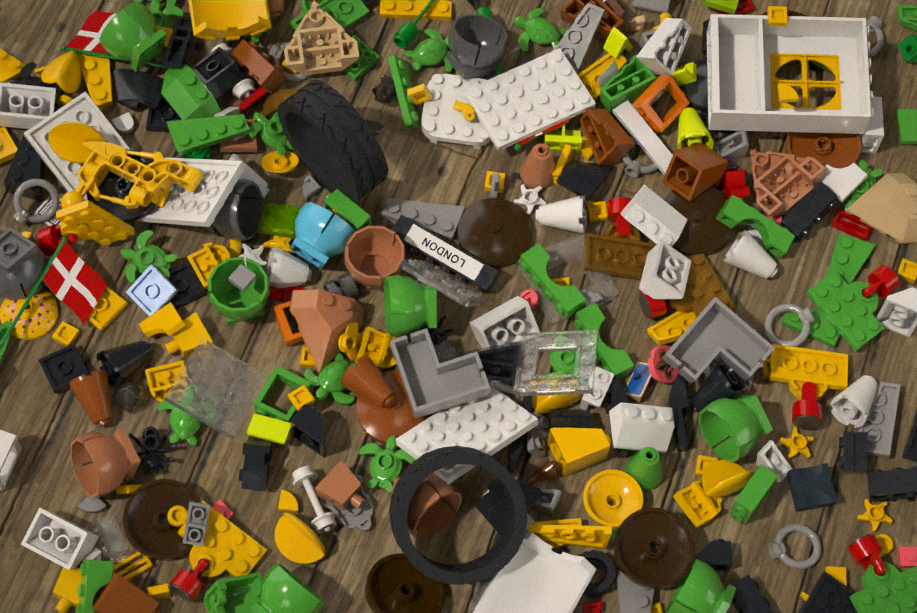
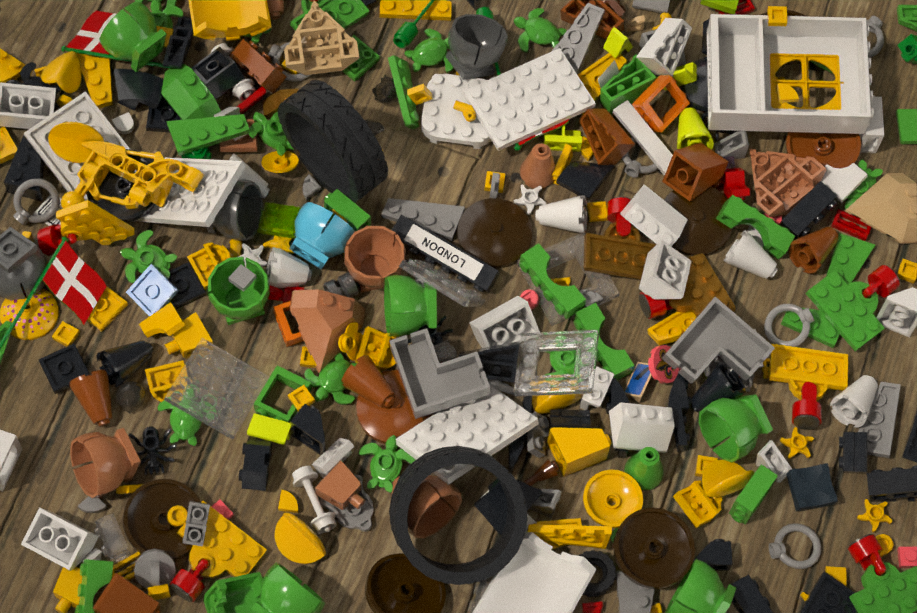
(154, 568): none -> light grey tile
(330, 458): none -> white bracket
(813, 249): none -> dark orange cone

